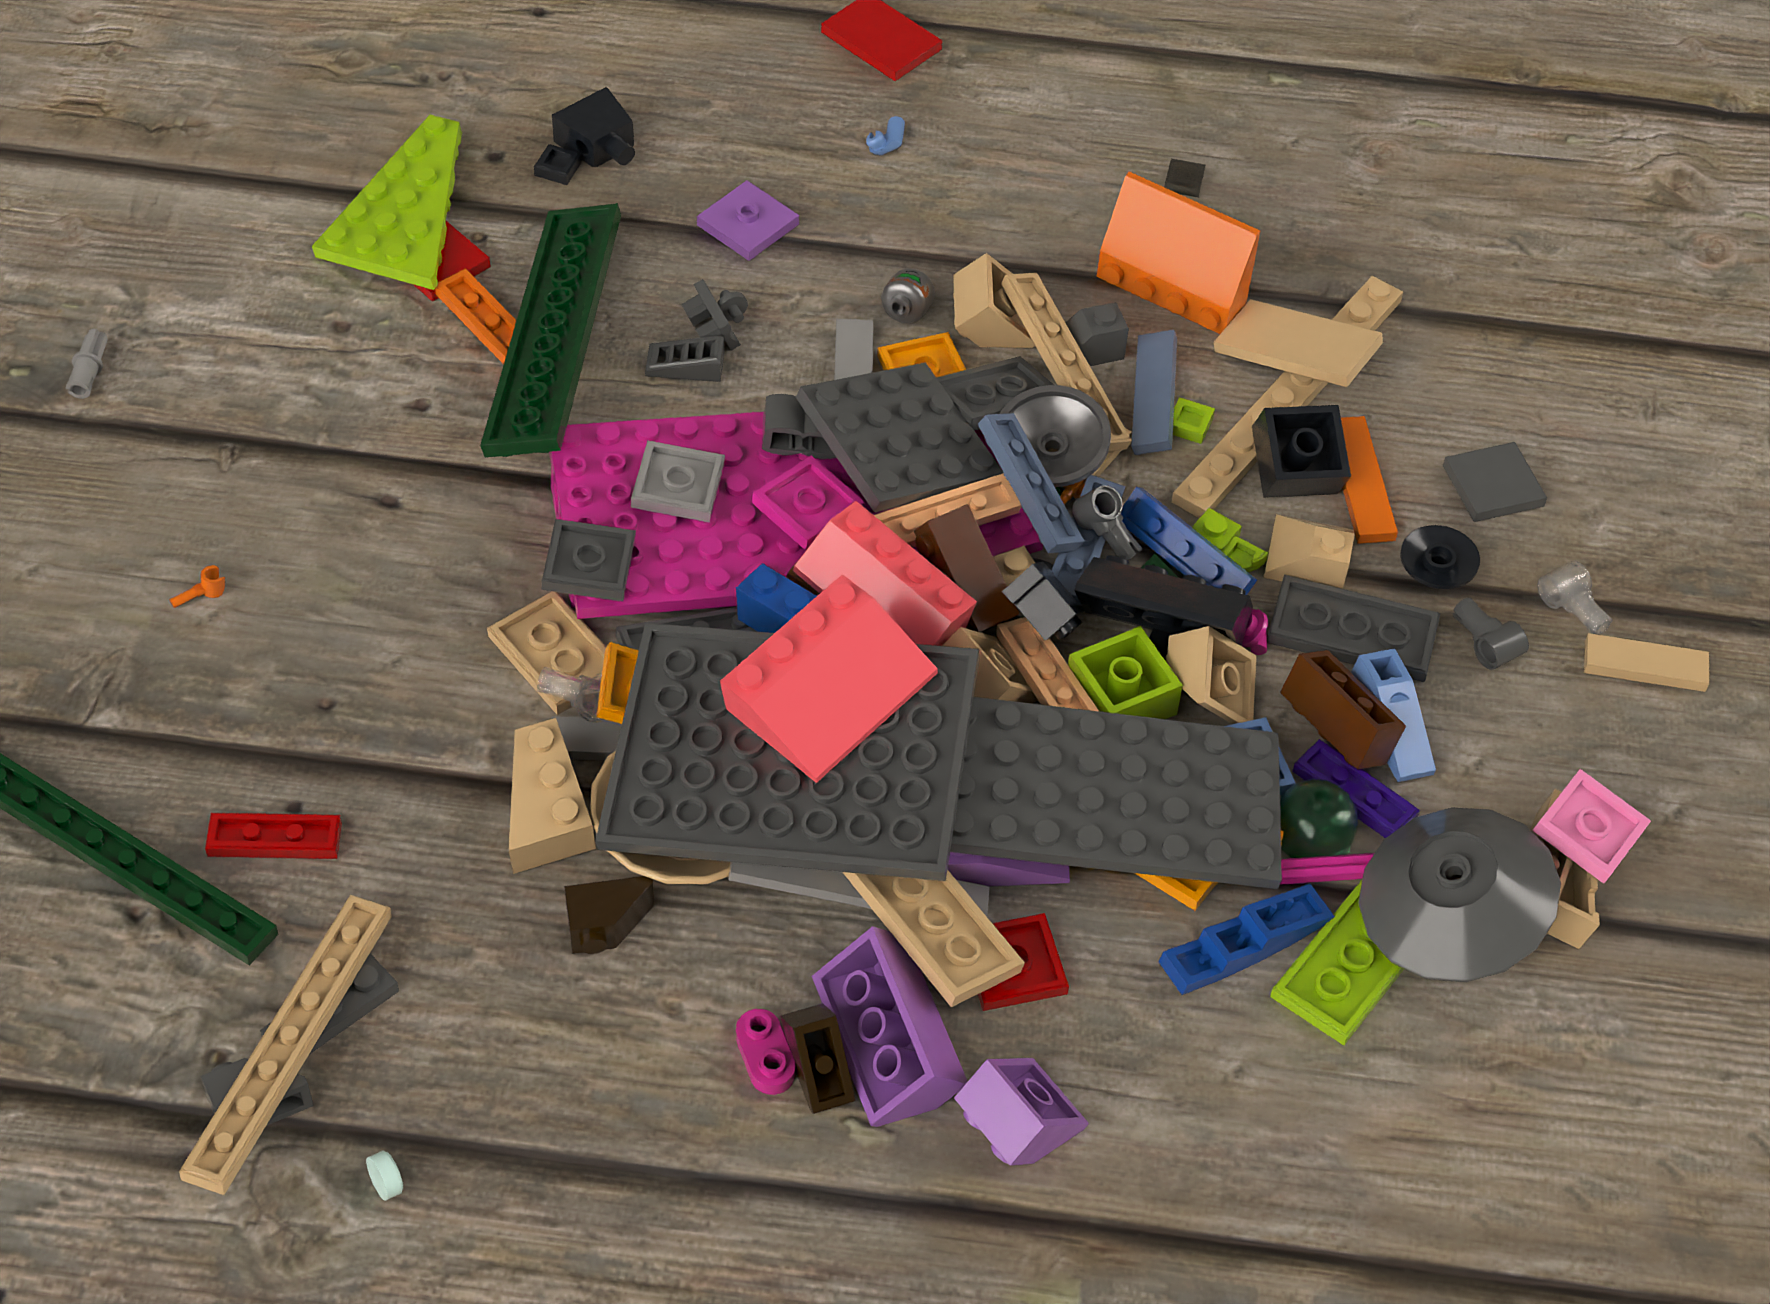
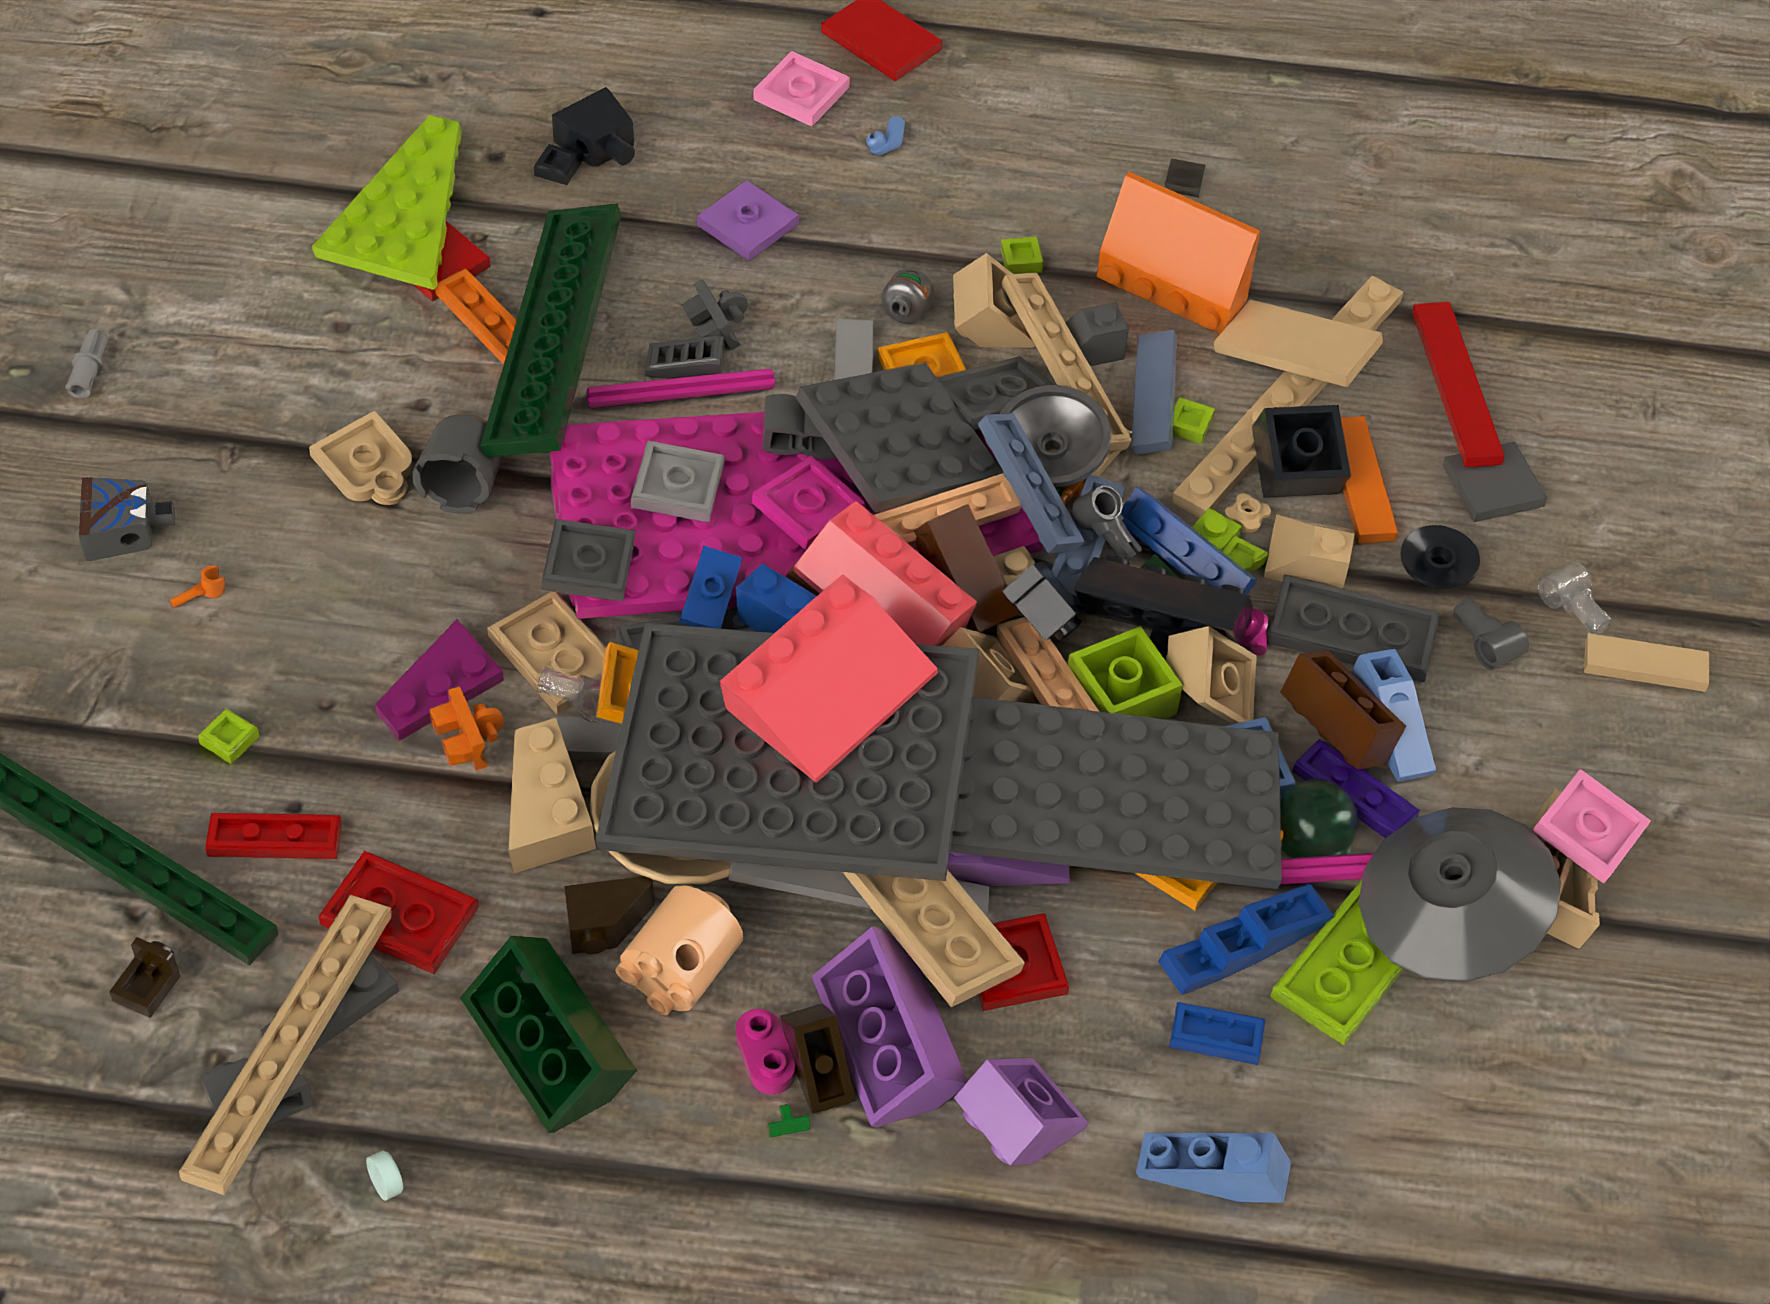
(119, 517): none -> dark grey torso
(146, 978): none -> dark brown bracket
(228, 736): none -> lime tile
(366, 461): none -> tan plate
(423, 912): none -> red tile
(448, 663): none -> magenta wing
(454, 466): none -> dark grey cylinder
(472, 728): none -> orange hips
(547, 1032): none -> dark green slope
(680, 388): none -> dark pink axle
(680, 949): none -> light nougat cylinder
(710, 589): none -> blue plate
(788, 1124): none -> green piece
(801, 88): none -> bright pink plate
(1022, 255): none -> lime tile
(1217, 1033): none -> blue plate
(1218, 1164): none -> medium blue slope
(1248, 512): none -> tan plate
(1458, 385): none -> red tile

